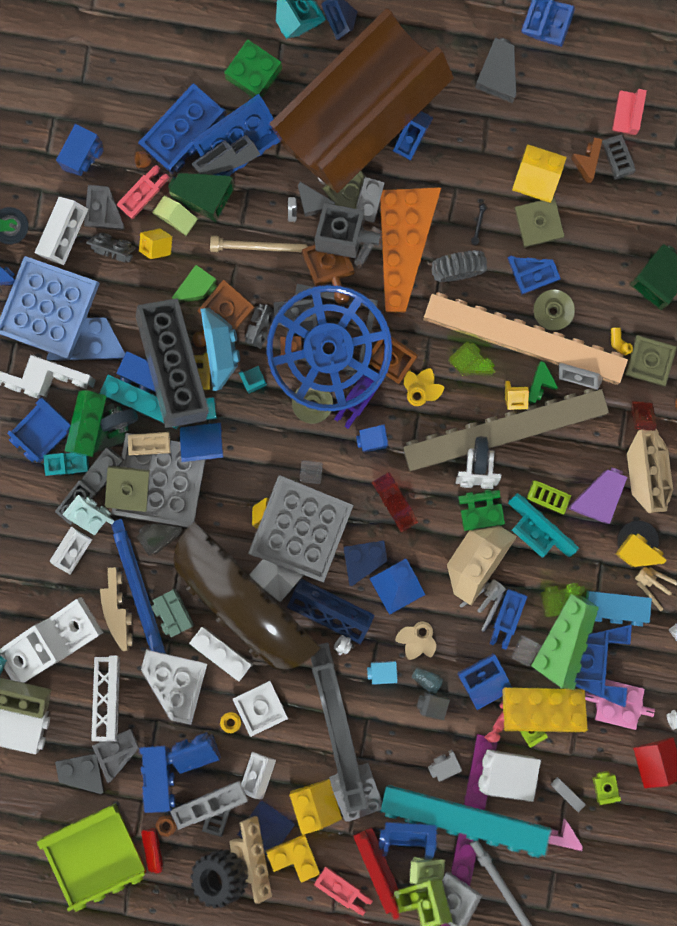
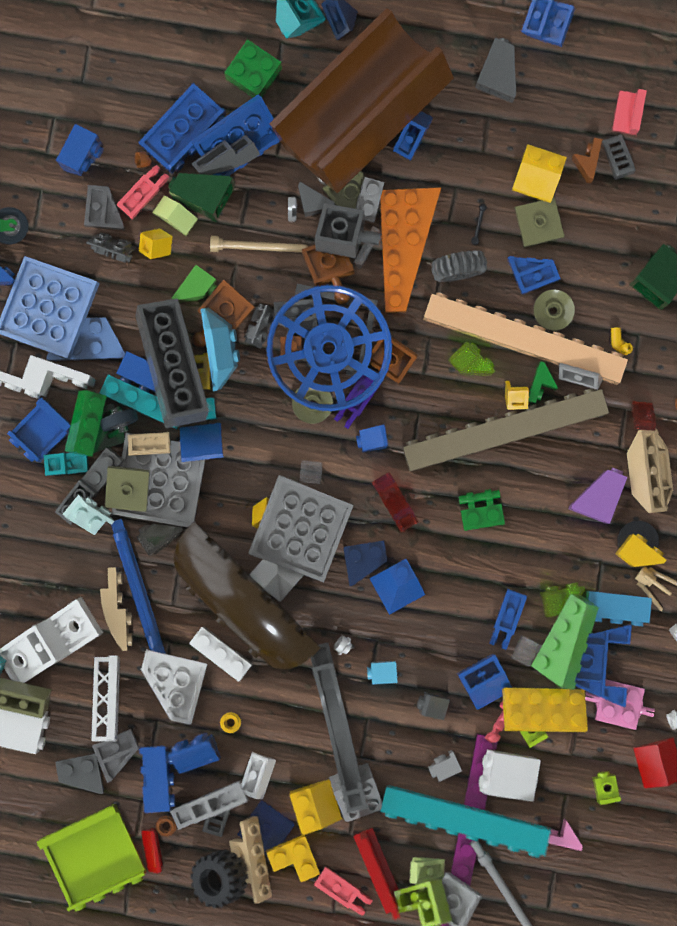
(61, 230): white brick -> none
(70, 550): white slope -> none
(172, 612): sand green brick -> none
(252, 379): teal panel -> none
(260, 708): white plate -> none
(332, 608): dark blue fence -> none
(409, 835): blue panel -> none
(415, 642): tan plate -> none
(422, 384): yellow plate -> none
(428, 680): clear light blue cone -> none
(477, 560): tan wedge -> none
(480, 456): white plate -> none
(494, 591): light grey plant -> none
(532, 491): lime slope -> none
(538, 530): teal bracket -> none
(567, 794): light grey beam -> none
(651, 360): olive plate -> none

